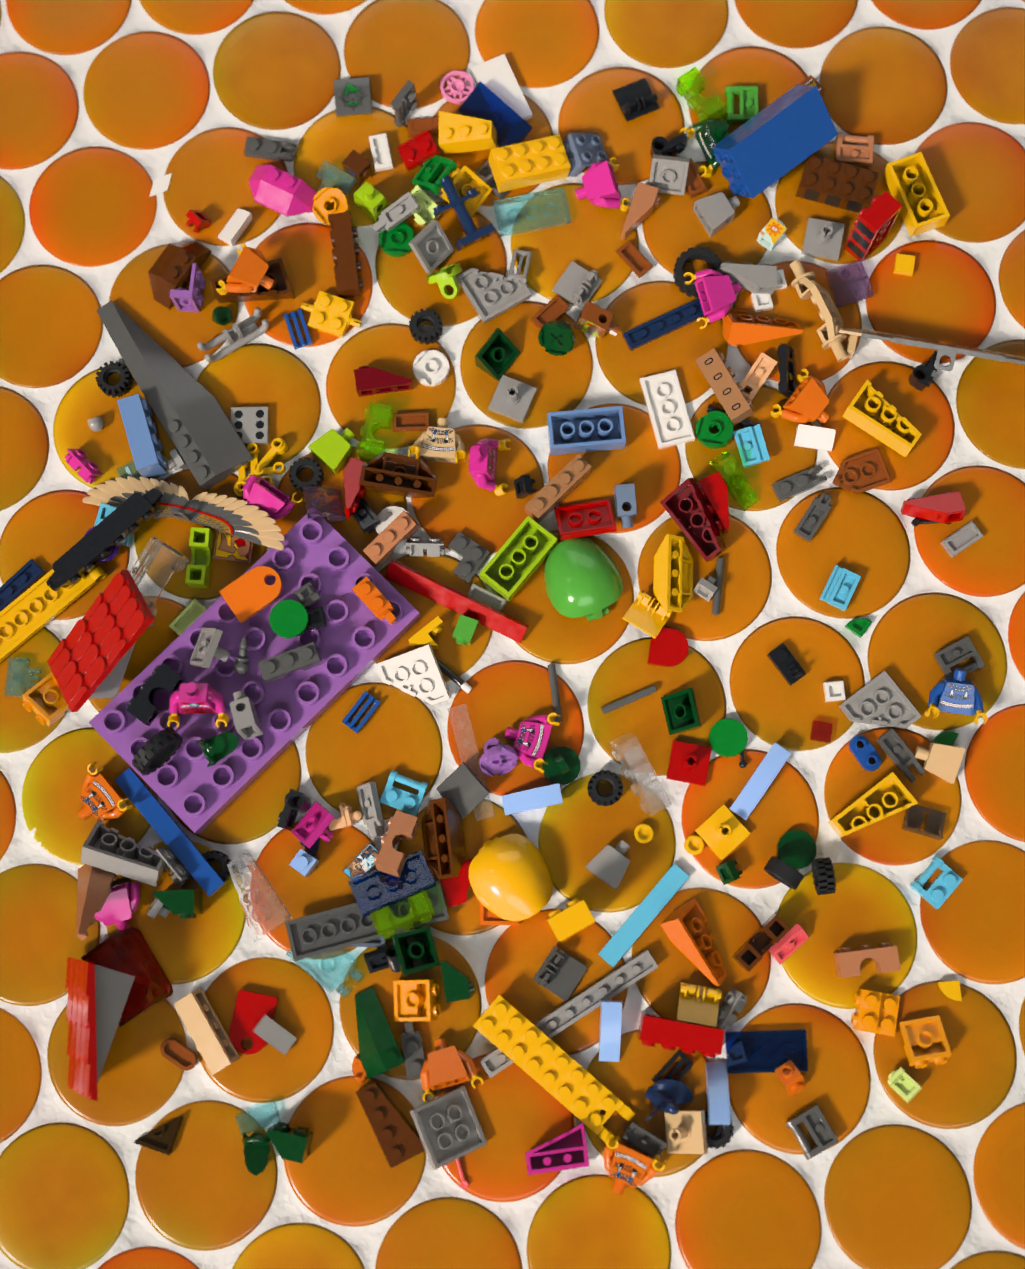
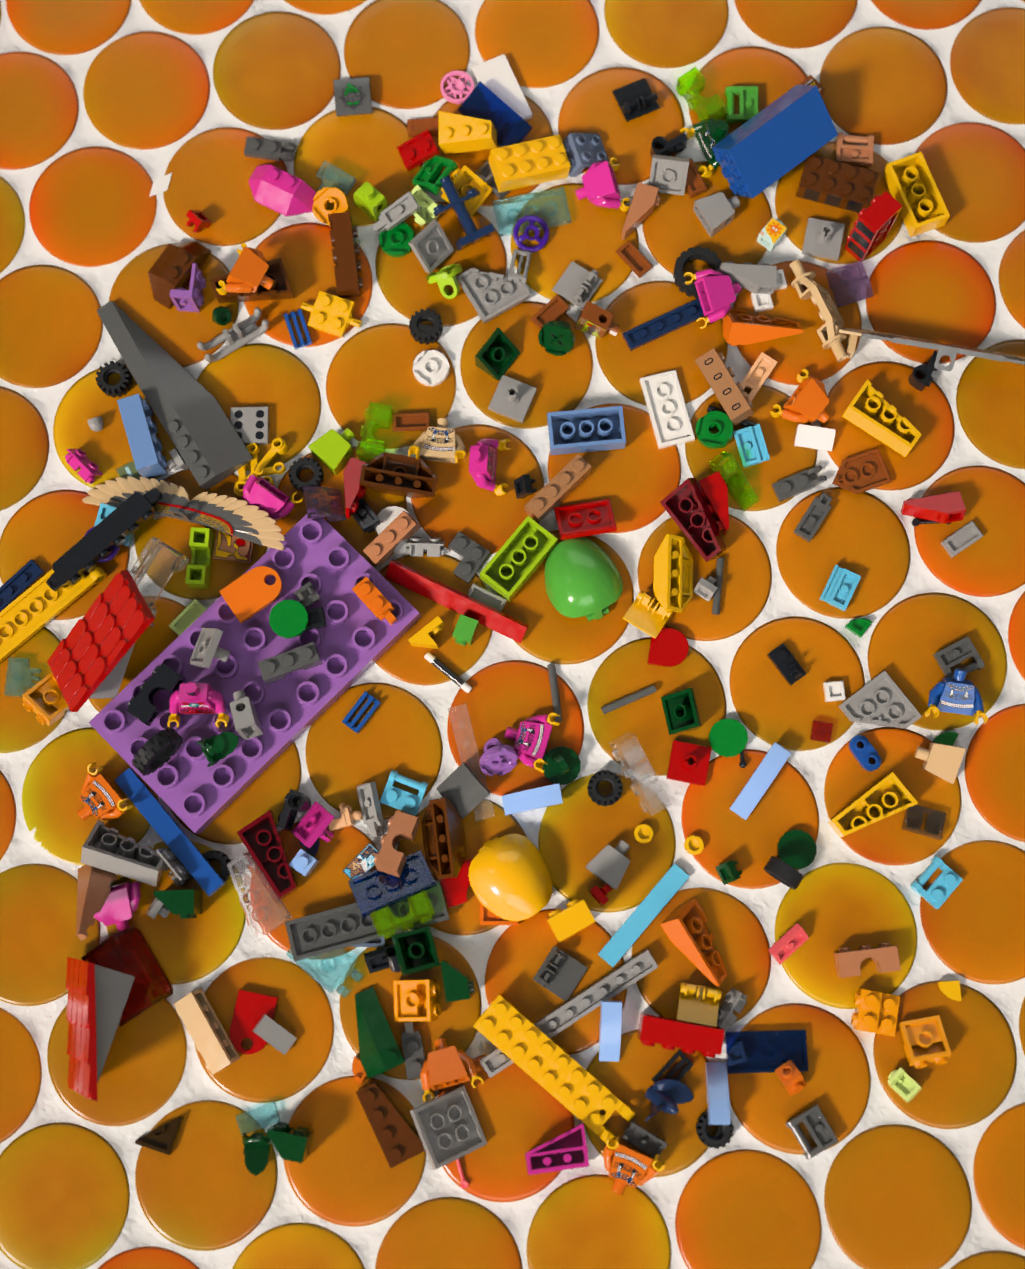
(179, 1054): dark orange tile -> none
(235, 227): white slope -> none
(241, 666): dark grey bar -> none
(268, 851): none -> dark red wedge
(357, 166): reddish brown brick -> none
(376, 381): dark red slope -> none
(380, 152): white plate -> none
(404, 103): dark grey plate -> none
(416, 674): white plate -> none
(518, 239): none -> dark purple piece
(599, 894): none -> red tile
(625, 495): sand blue torso -> none
(686, 1132): tan tile -> none
(722, 832): yellow tile -> none
(755, 947): reddish brown arch -> none
(786, 370): black hinge -> none
(823, 876): black tyre -> none
(899, 754): dark grey hinge -> none
(904, 264): yellow tile -> none

